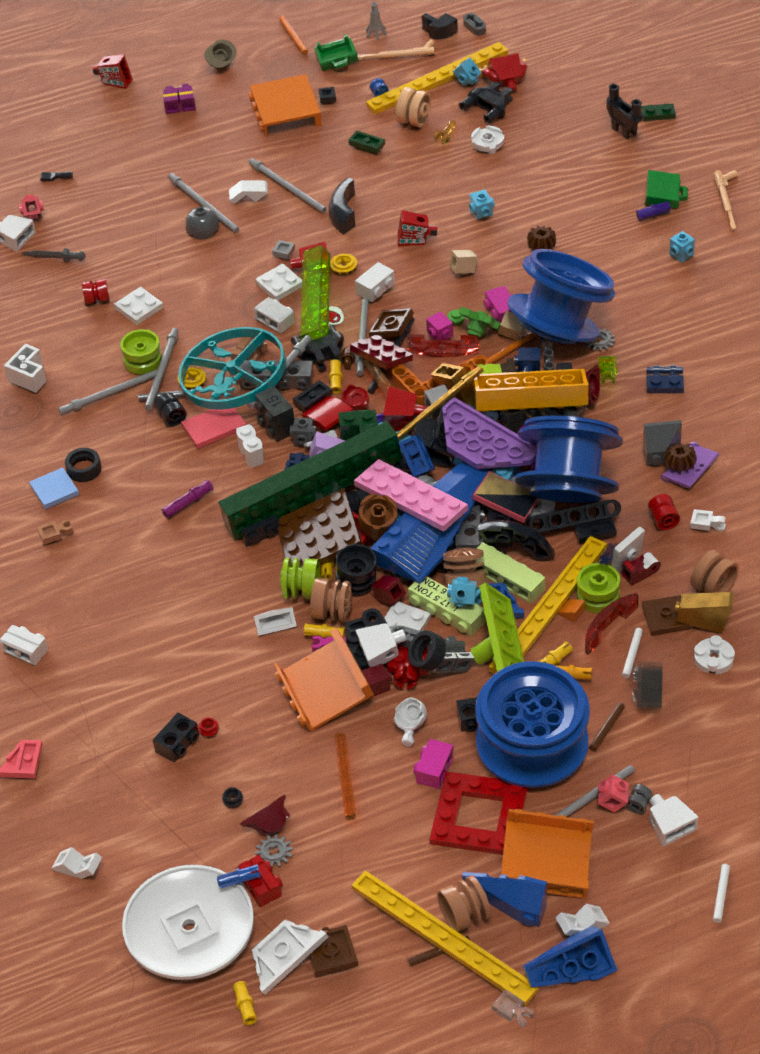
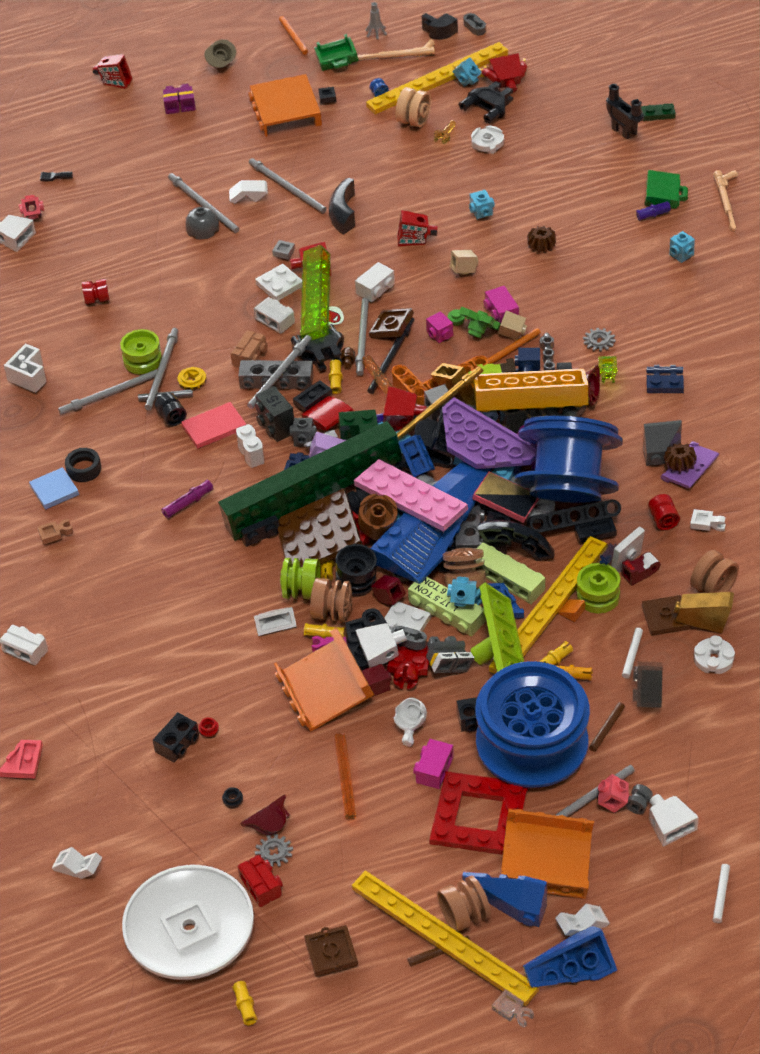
(66, 254): dark grey sword -> none
(138, 305): white plate -> none
(222, 387): teal piece -> none
(238, 876): blue axle -> none
(284, 951): white wing -> none
(347, 259): yellow gear -> none
(355, 397): red hair -> none
(366, 142): dark green plate -> none
(381, 352): dark red plate -> none
(436, 654): black tyre -> none
(442, 348): clear red slope -> none
(561, 296): blue wheel -> none
(621, 607): clear red slope -> none

